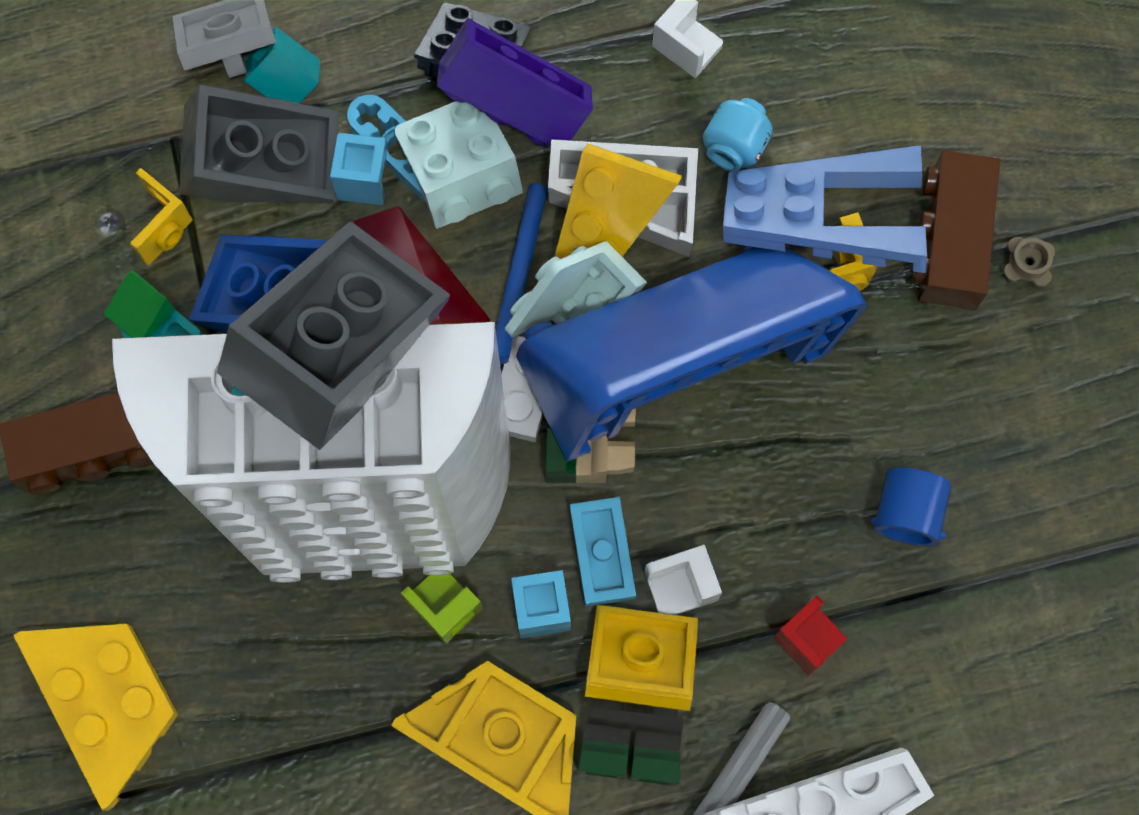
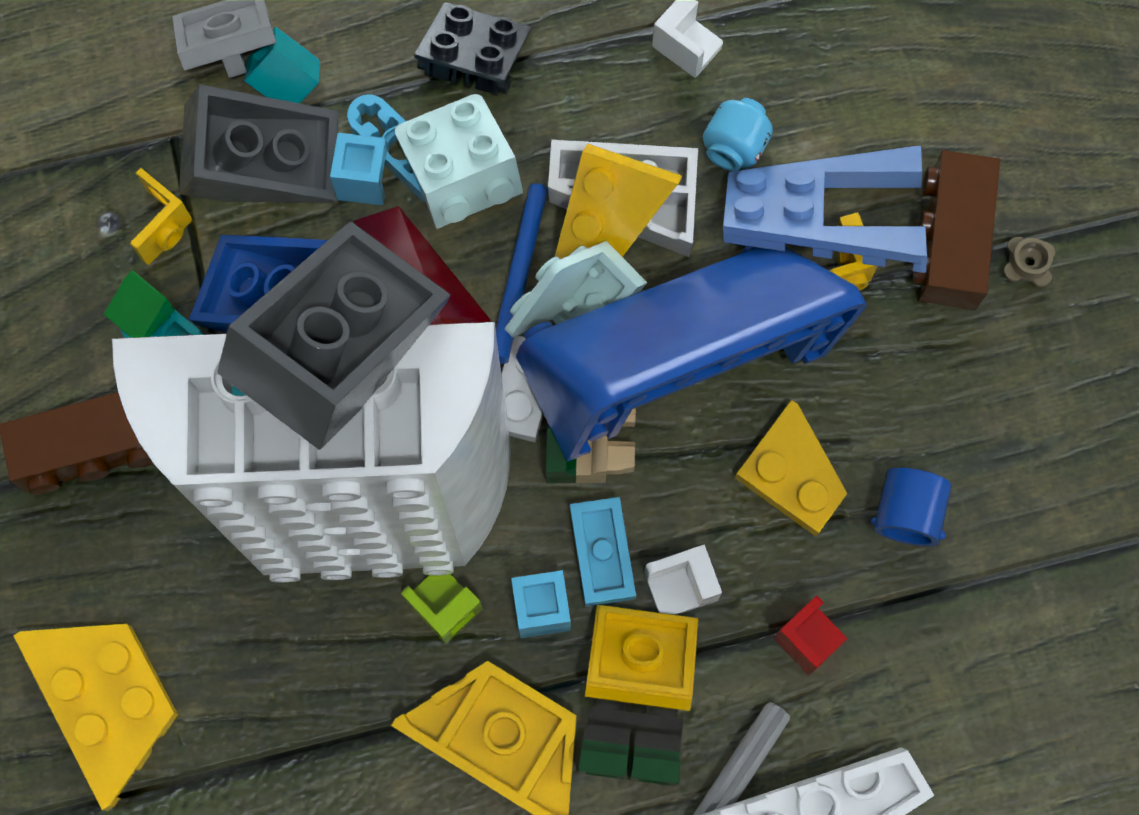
(513, 85): dark purple brick -> none
(794, 472): none -> yellow wing

